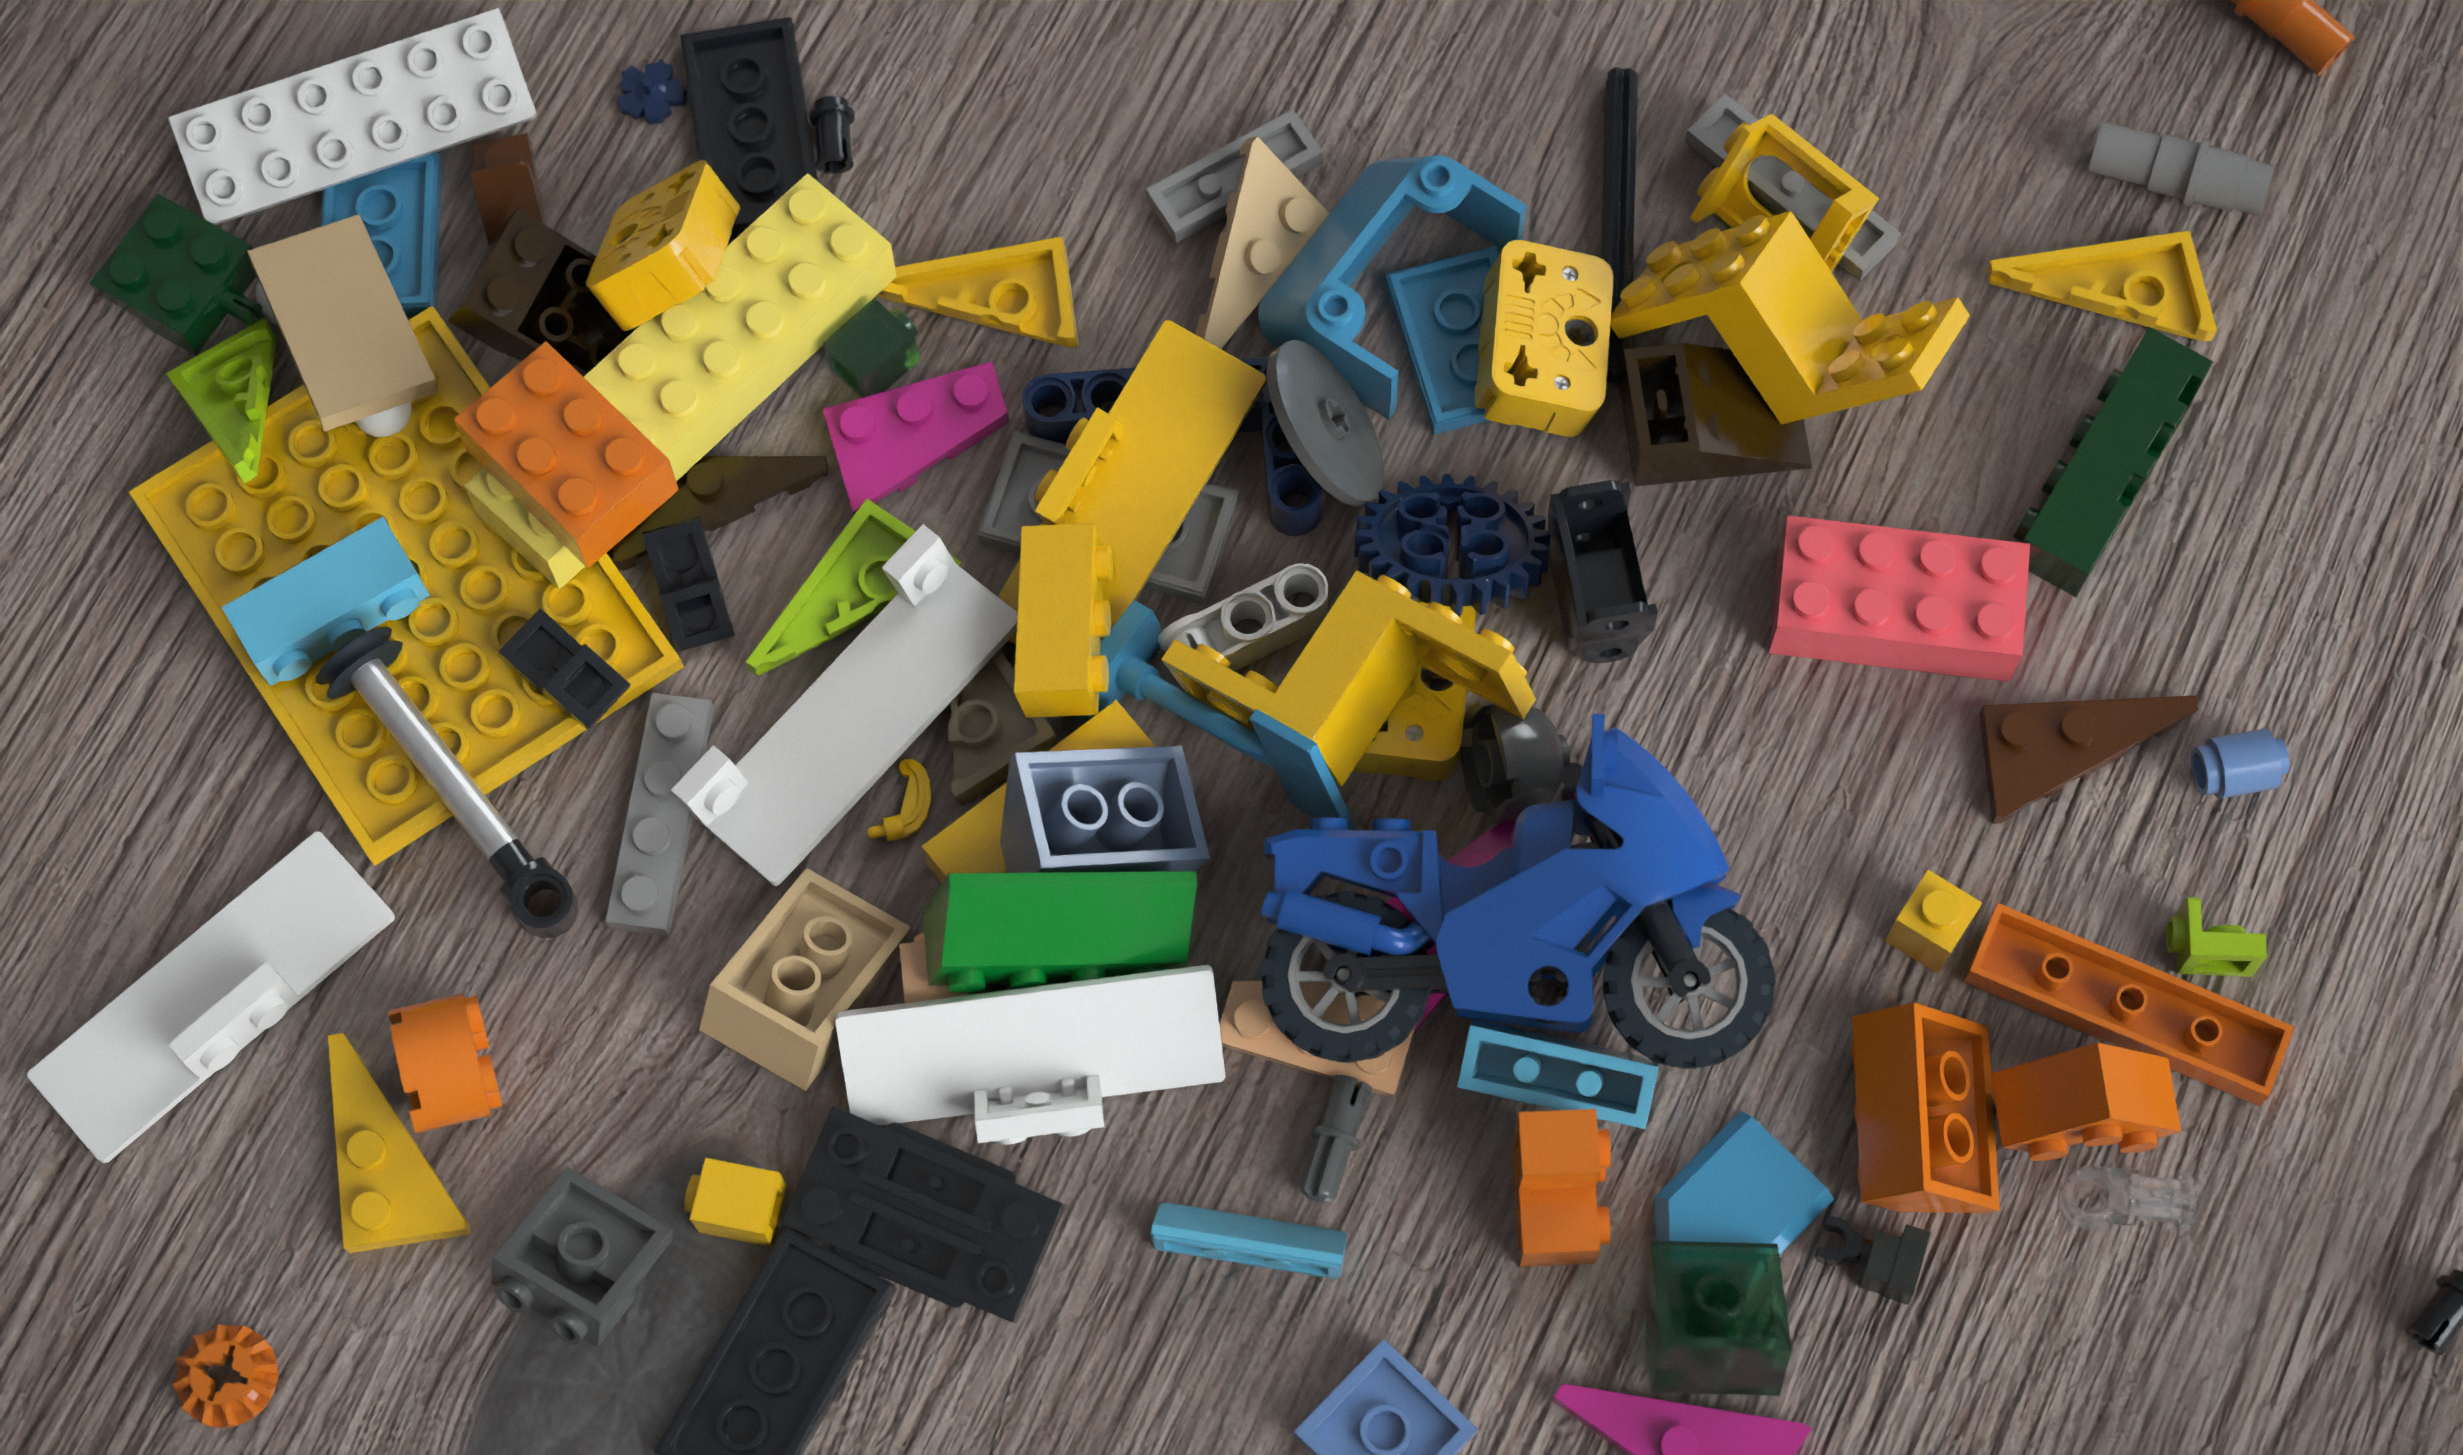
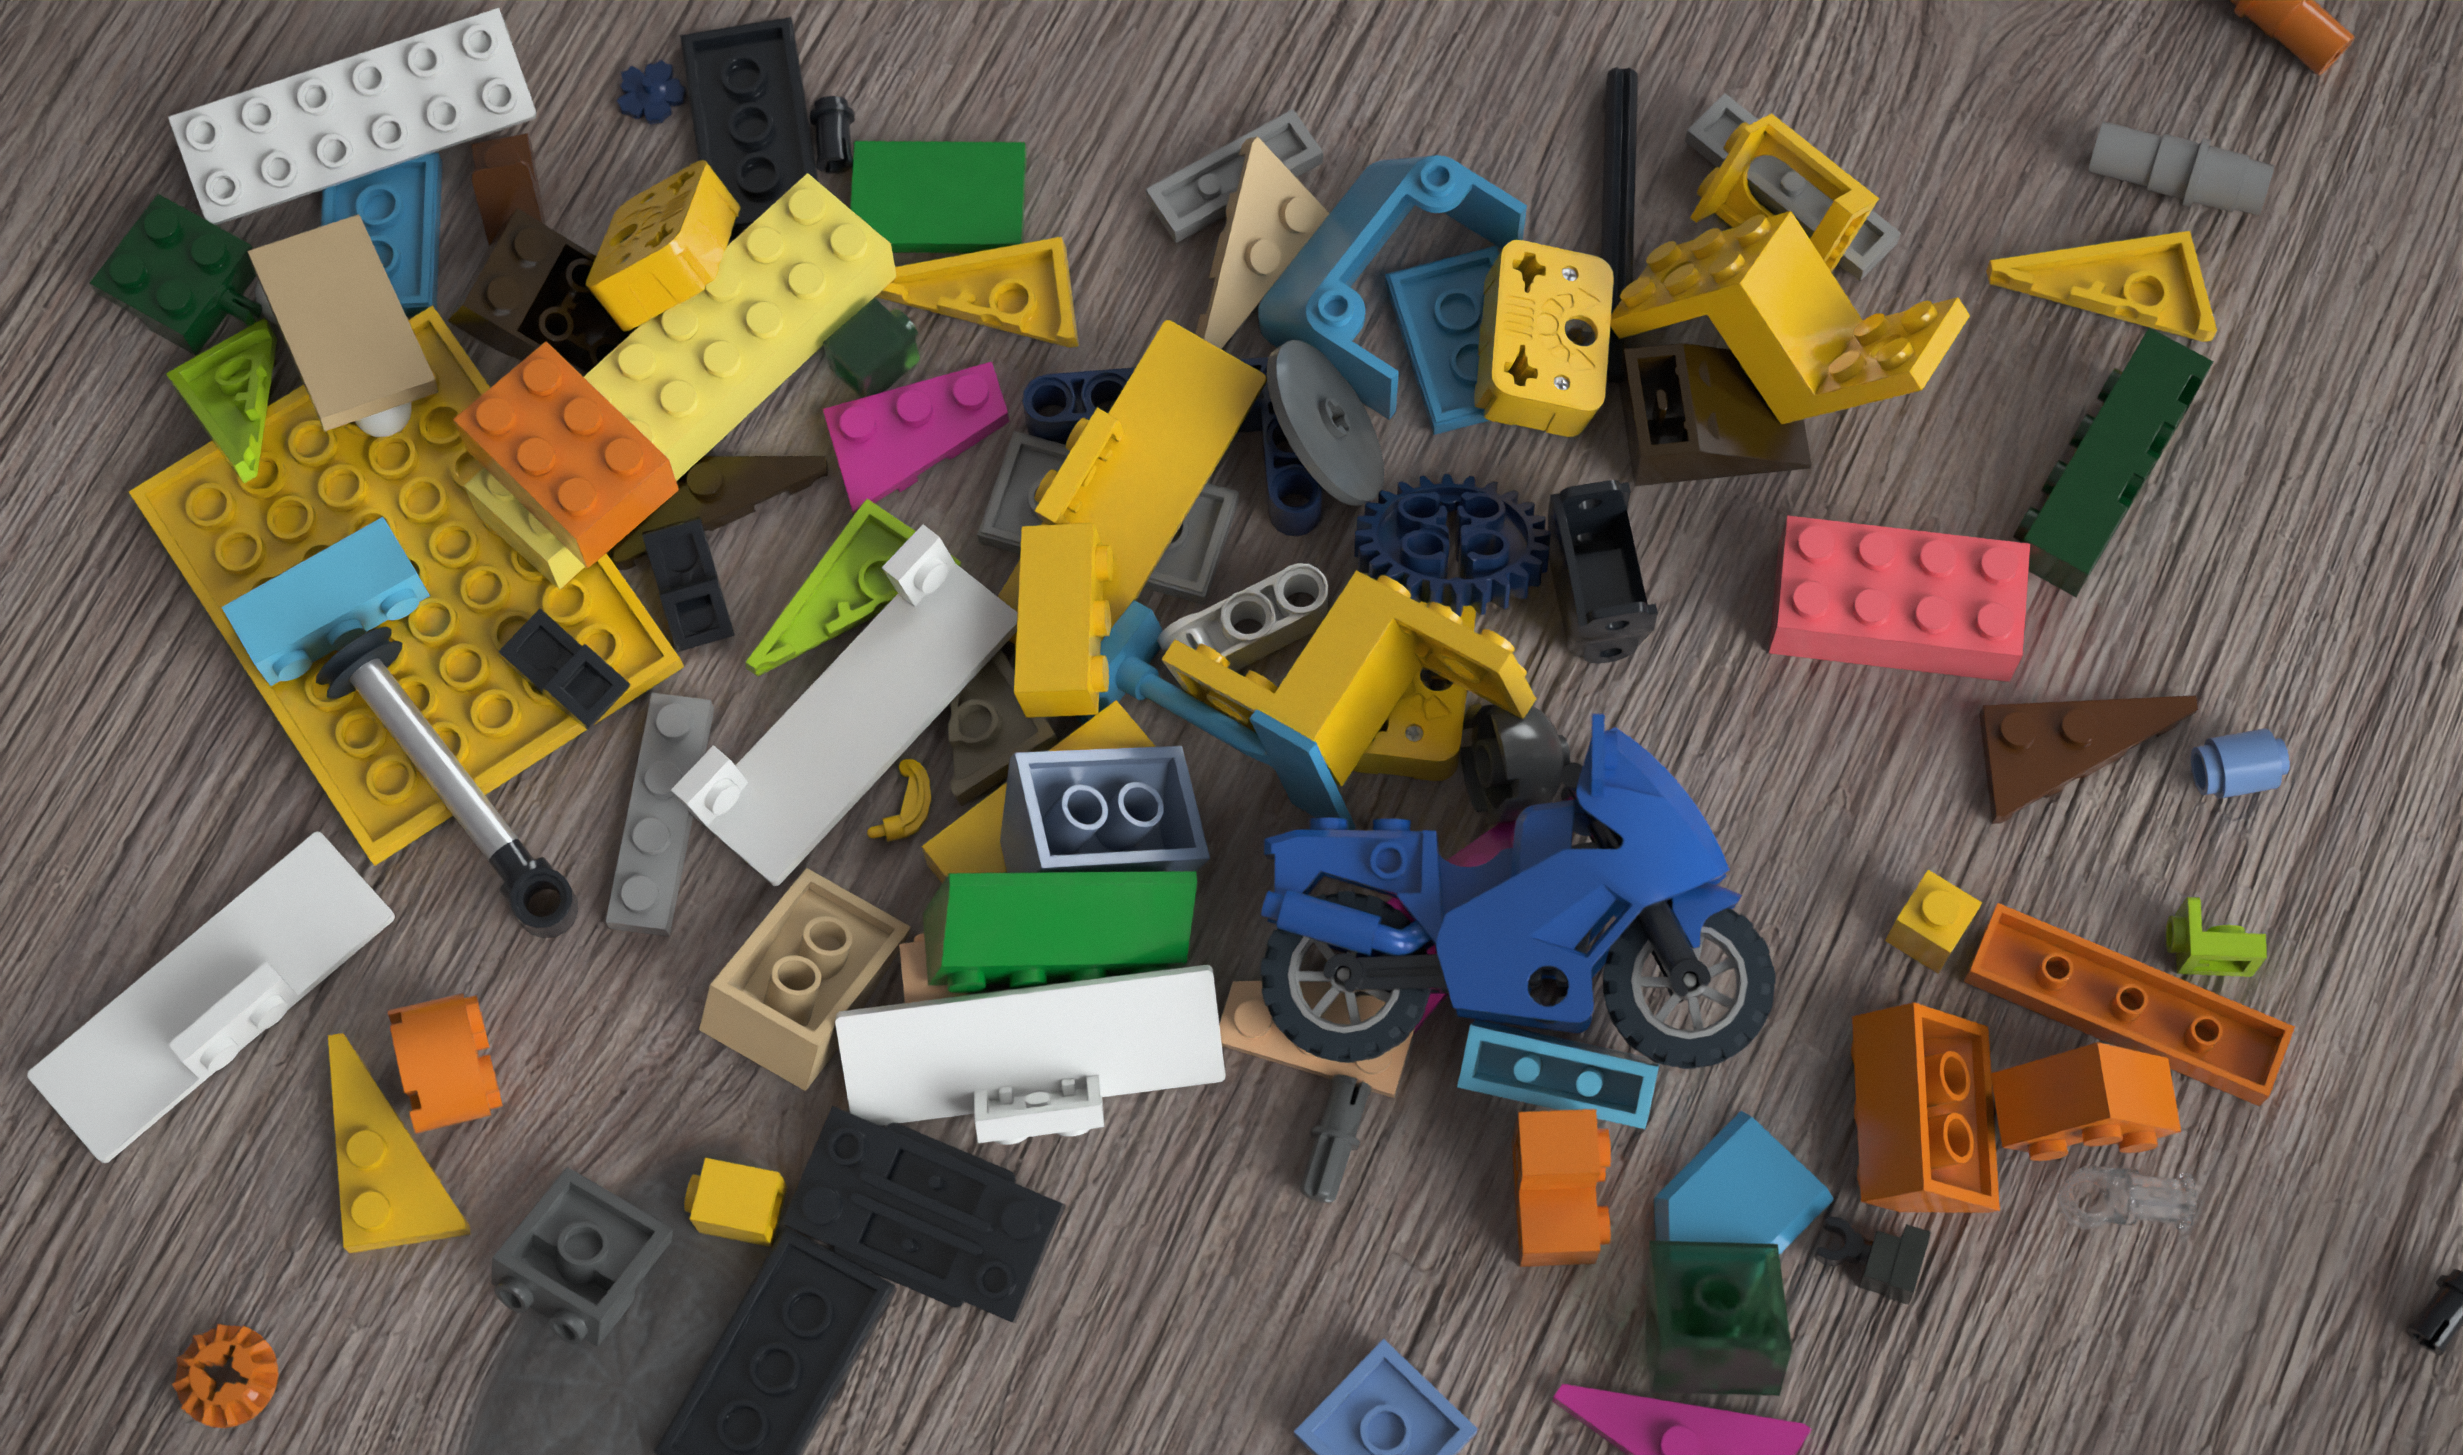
(941, 194): none -> green tile
(1249, 1240): medium azure slope -> none

